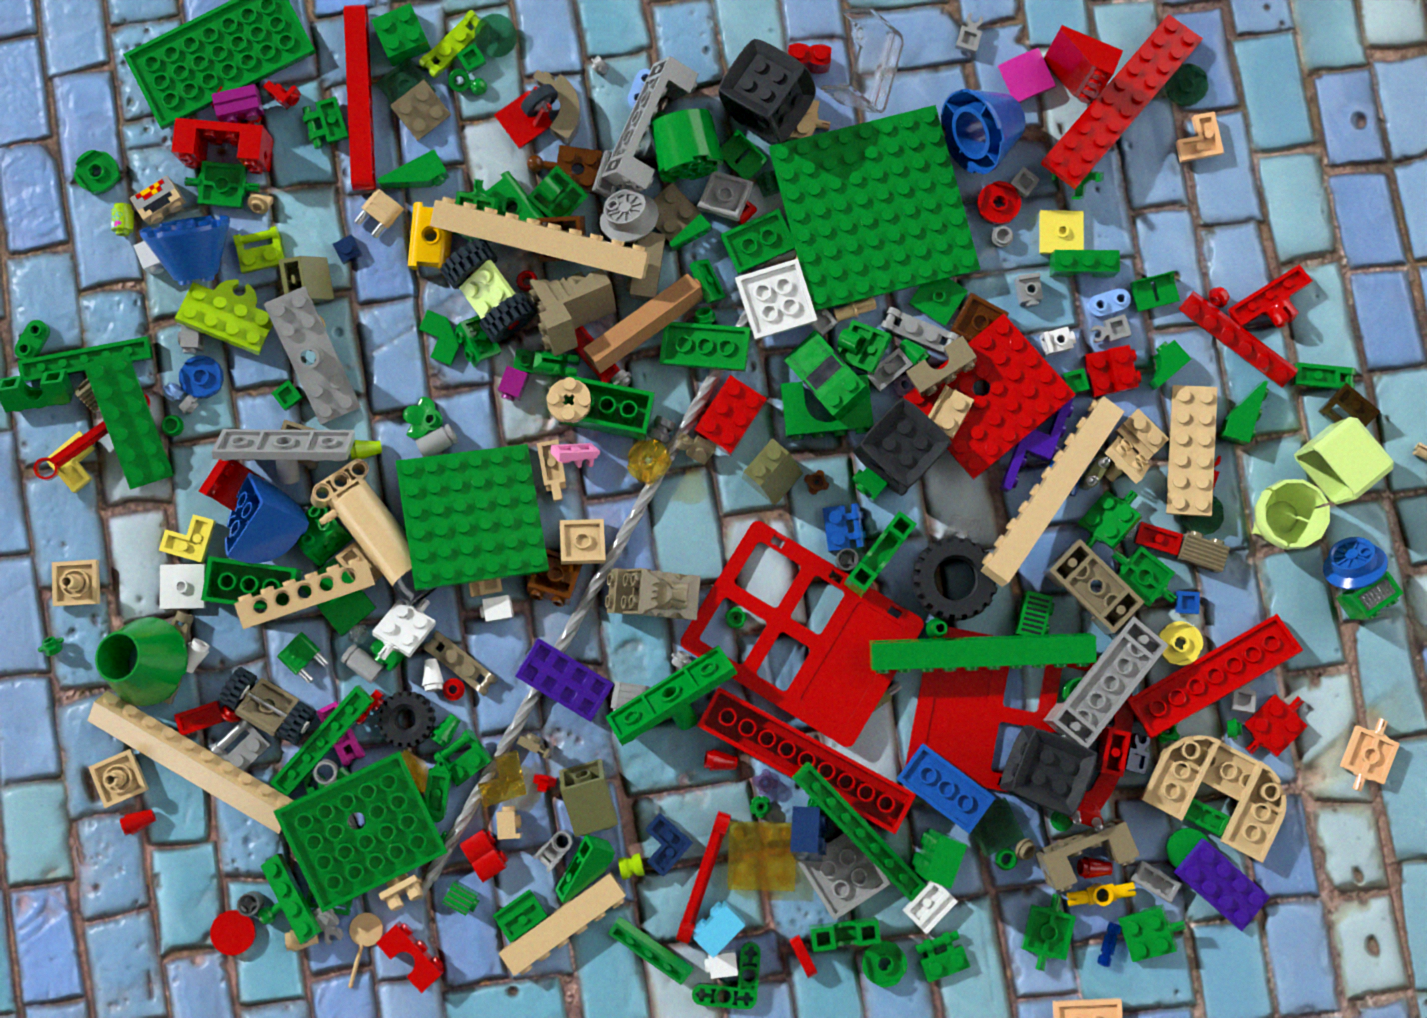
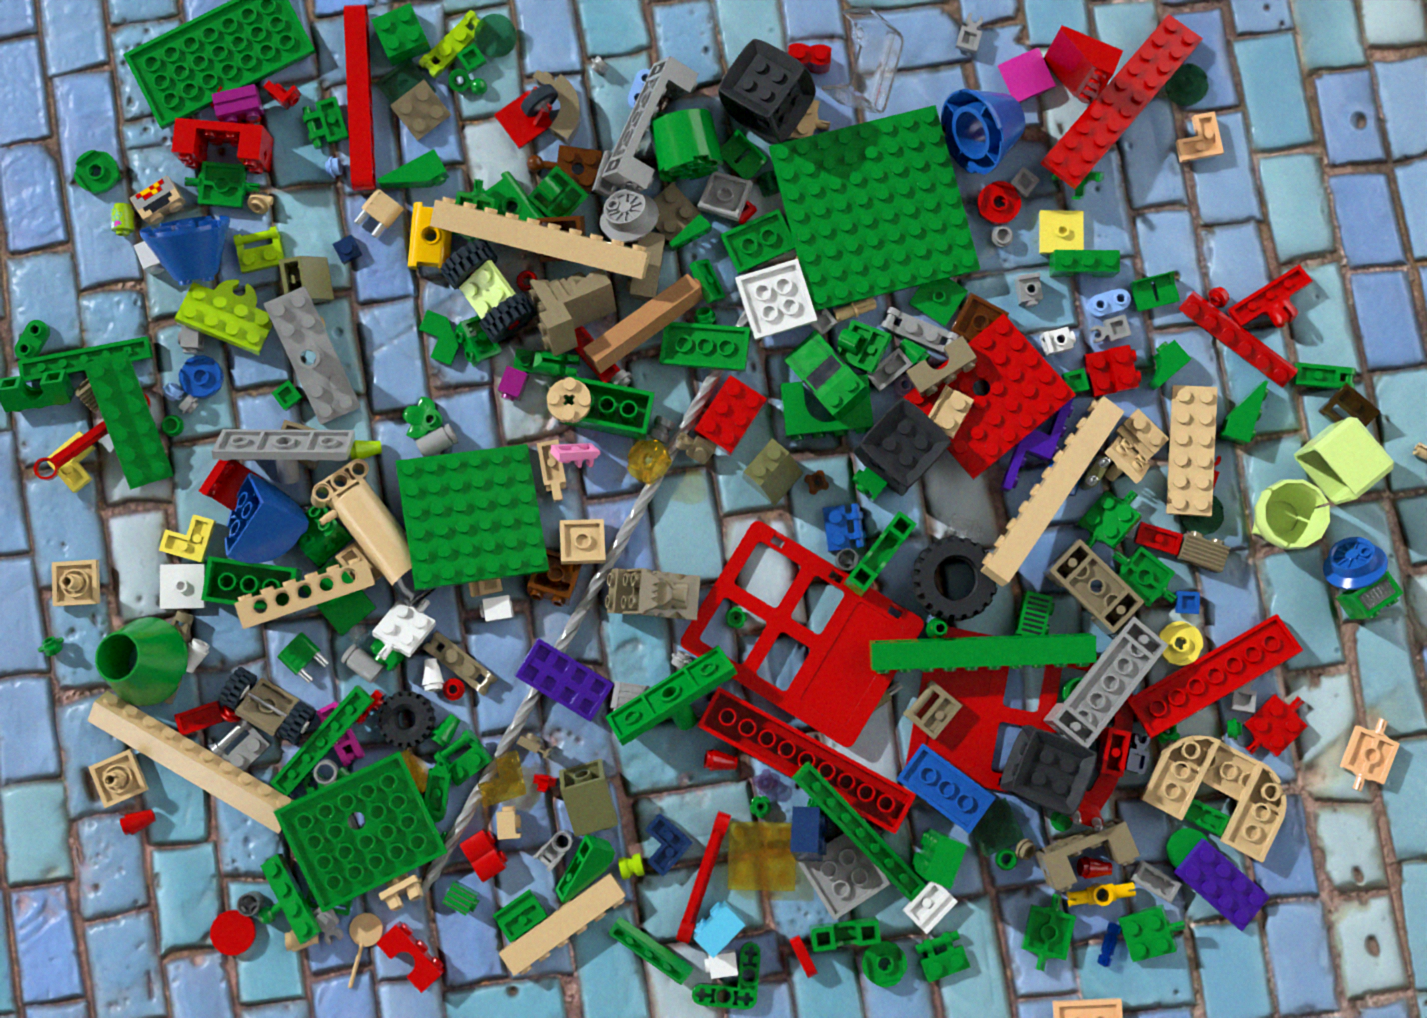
(334, 166): none -> light blue plate
(939, 713): none -> dark tan plate

